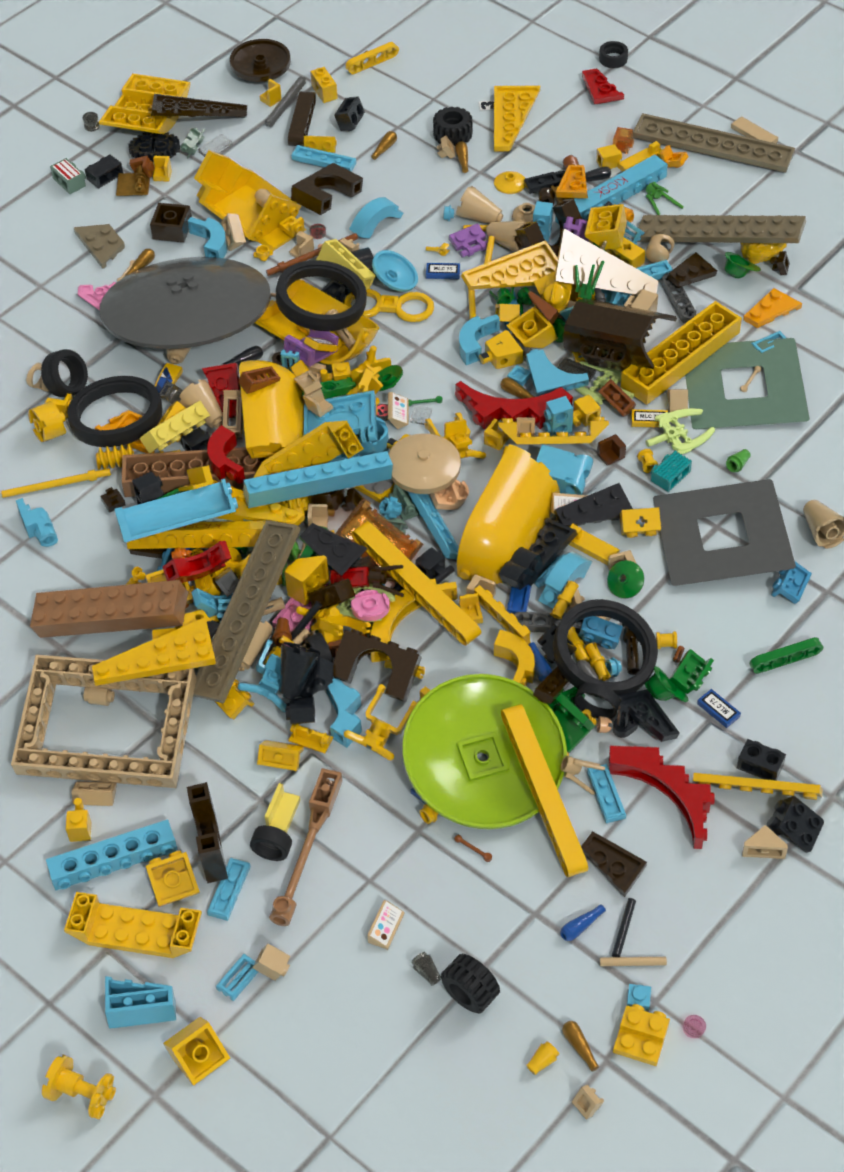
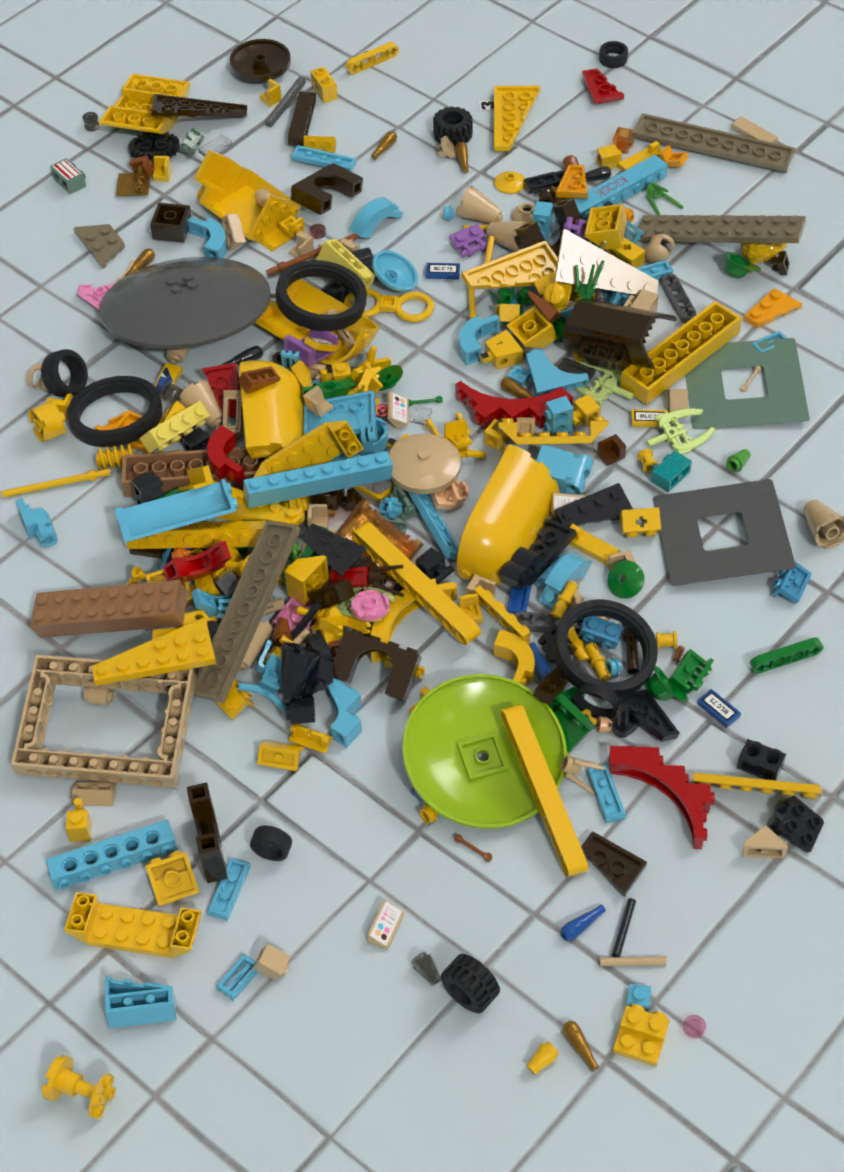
(103, 171): black brick -> none
(112, 499): dark brown tile -> none
(197, 1050): yellow slope -> none
(262, 252): yellow plate -> none
(281, 809): light yellow panel -> none
(307, 382): tan tile -> none
(320, 805): medium nougat bar -> none
(349, 113): black brick -> none
(379, 730): yellow piece -> none
(442, 250): yellow hand -> none
(587, 1101): tan tile -> none
(617, 398): dark orange brick -> none
(691, 271): dark brown wing -> none

